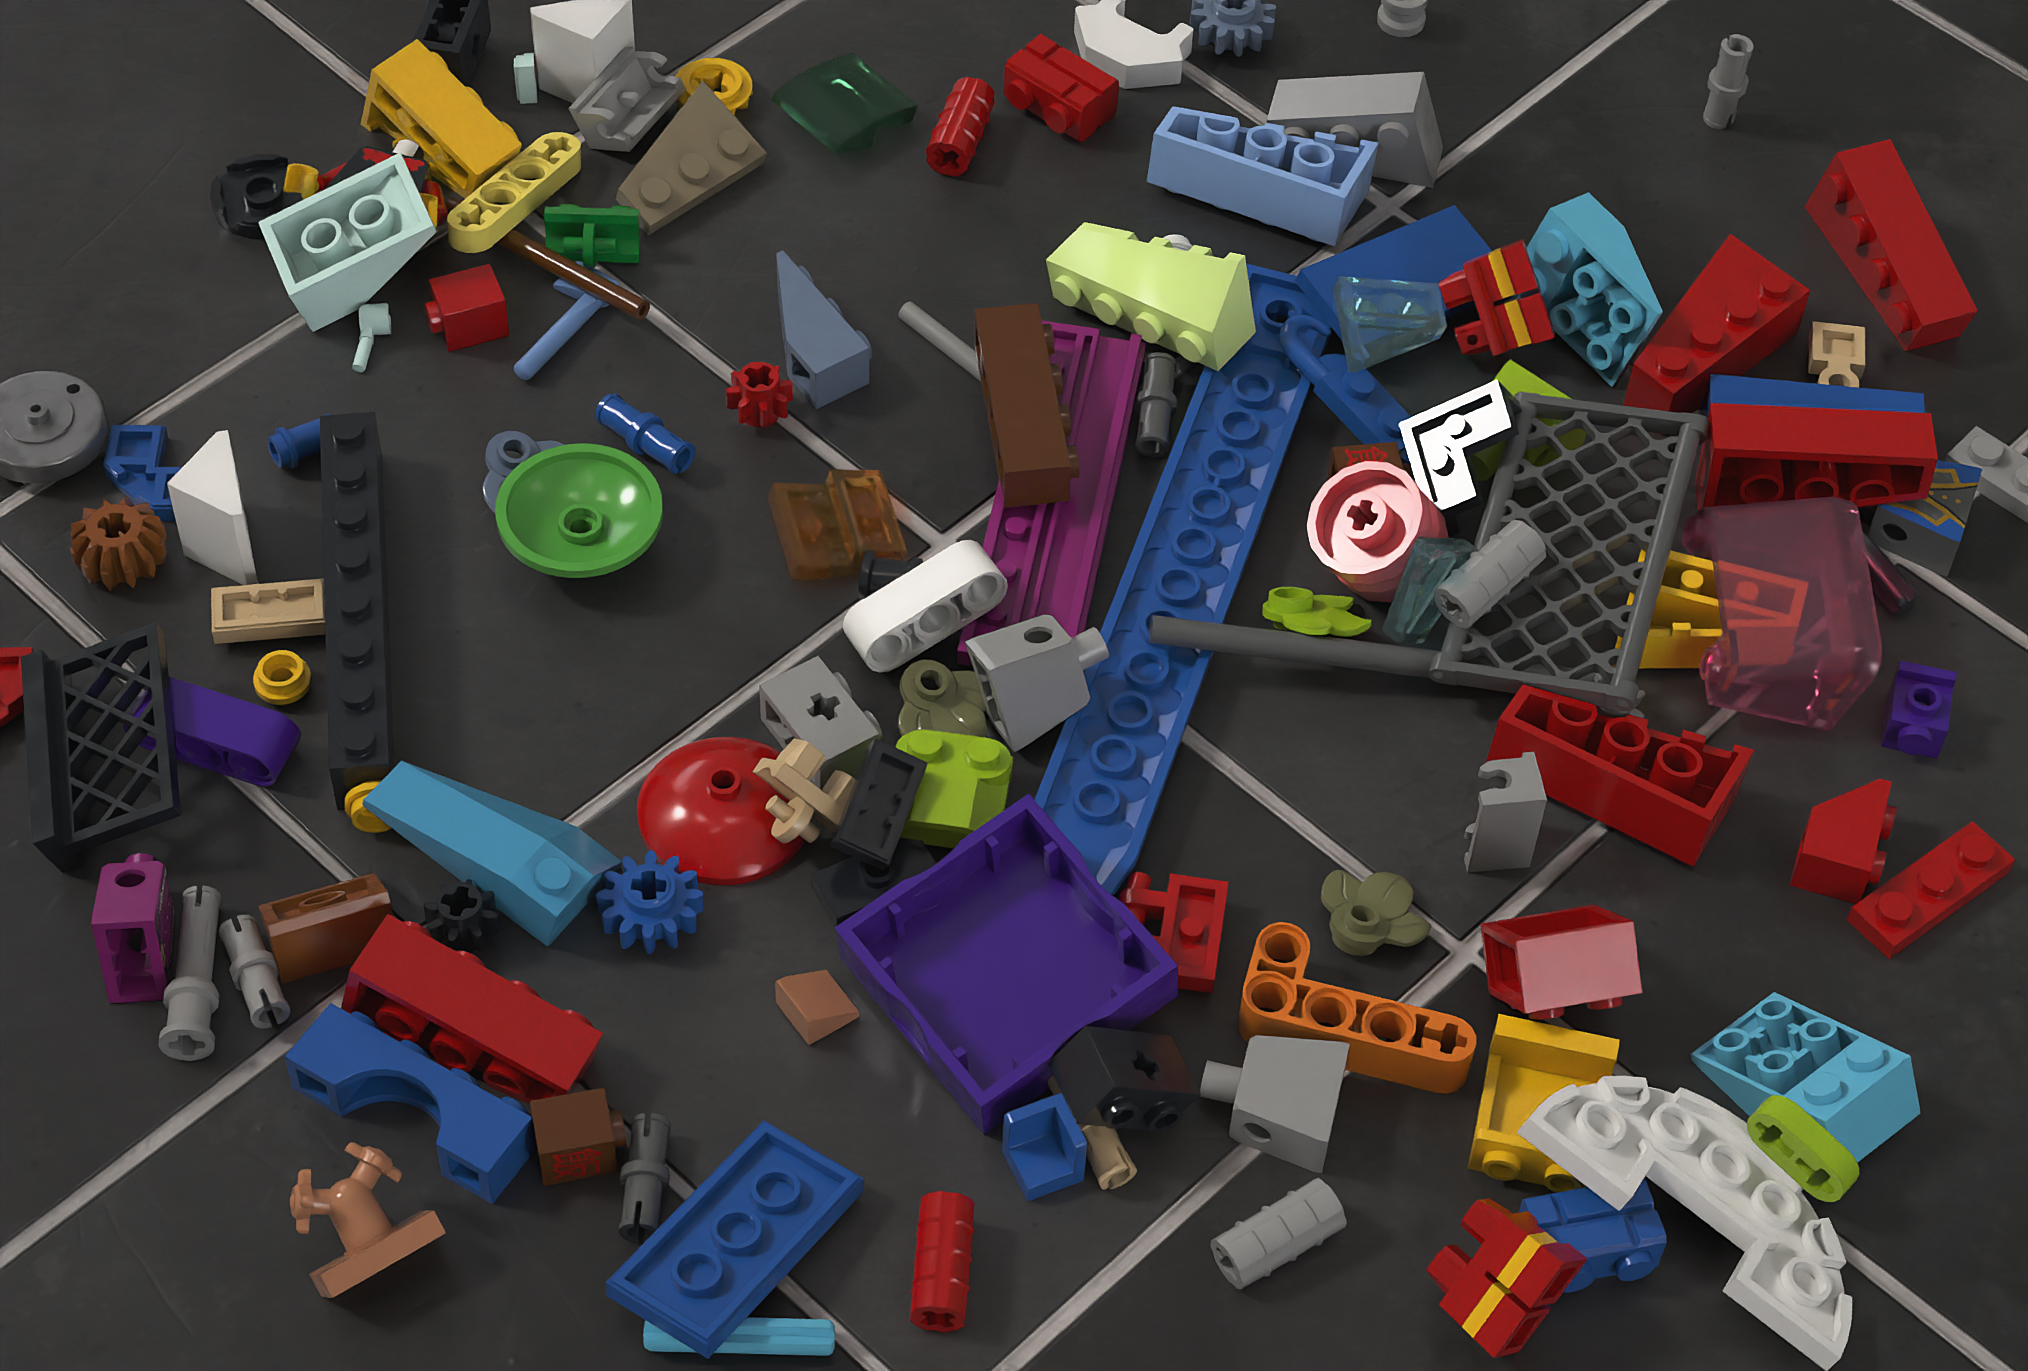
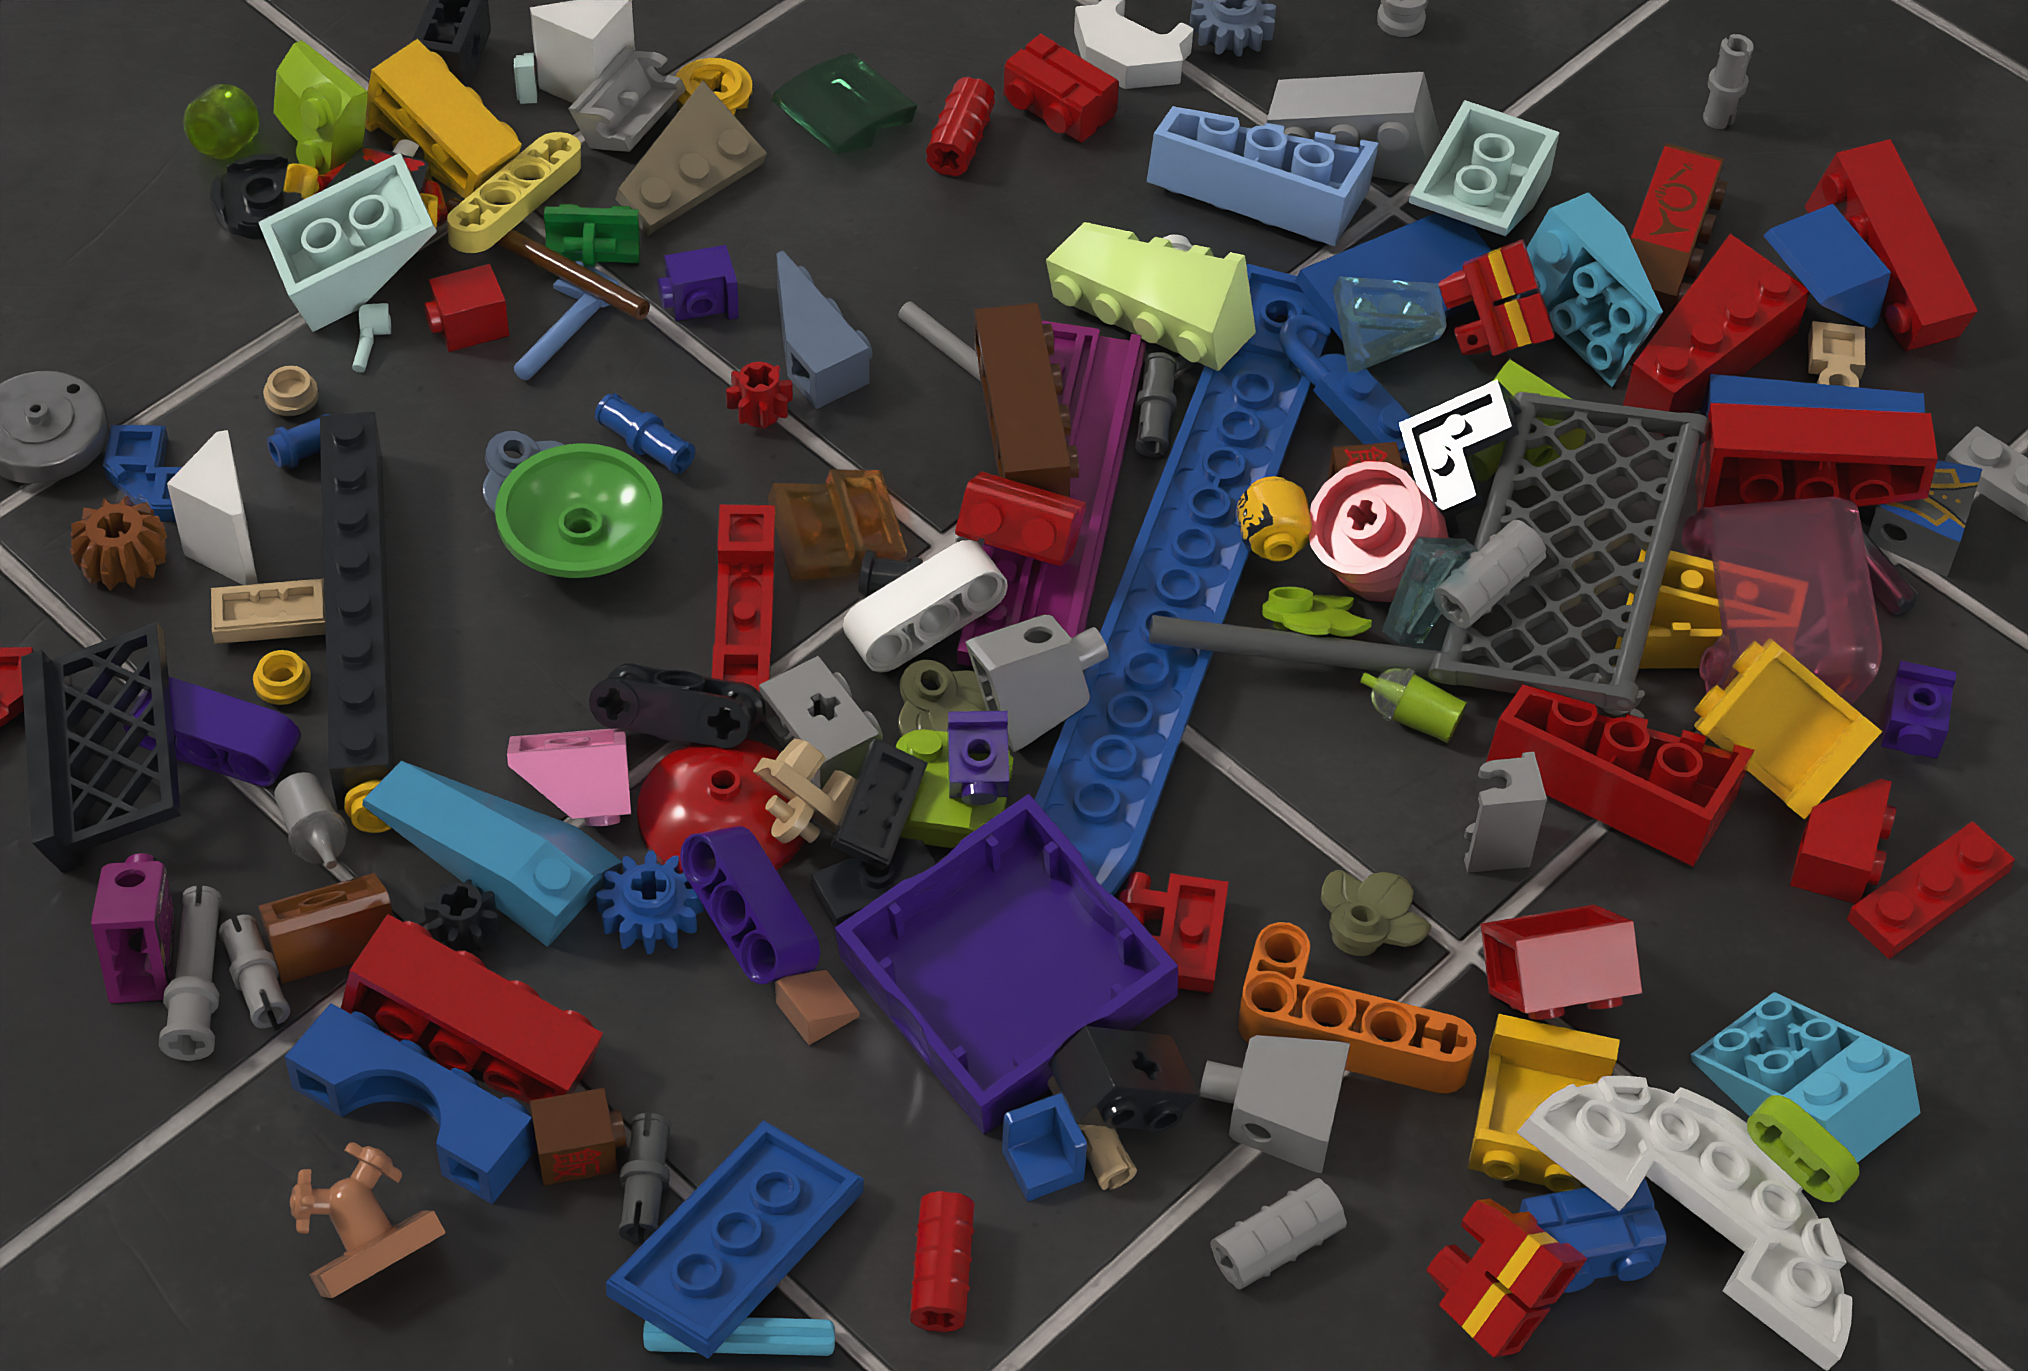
(221, 121): none -> clear neon green head
(290, 391): none -> tan plate
(311, 821): none -> piece
(319, 108): none -> lime slope
(577, 772): none -> bright pink slope
(677, 705): none -> black piece
(699, 284): none -> dark purple brick
(744, 594): none -> red slope
(749, 904): none -> dark purple beam
(978, 734): none -> dark purple brick
(1020, 518): none -> red brick
(1274, 518): none -> yellow head
(1415, 702): none -> lime piece
(1487, 169): none -> light aqua slope
(1676, 220): none -> brick
(1793, 722): none -> yellow panel
(1833, 263): none -> blue slope

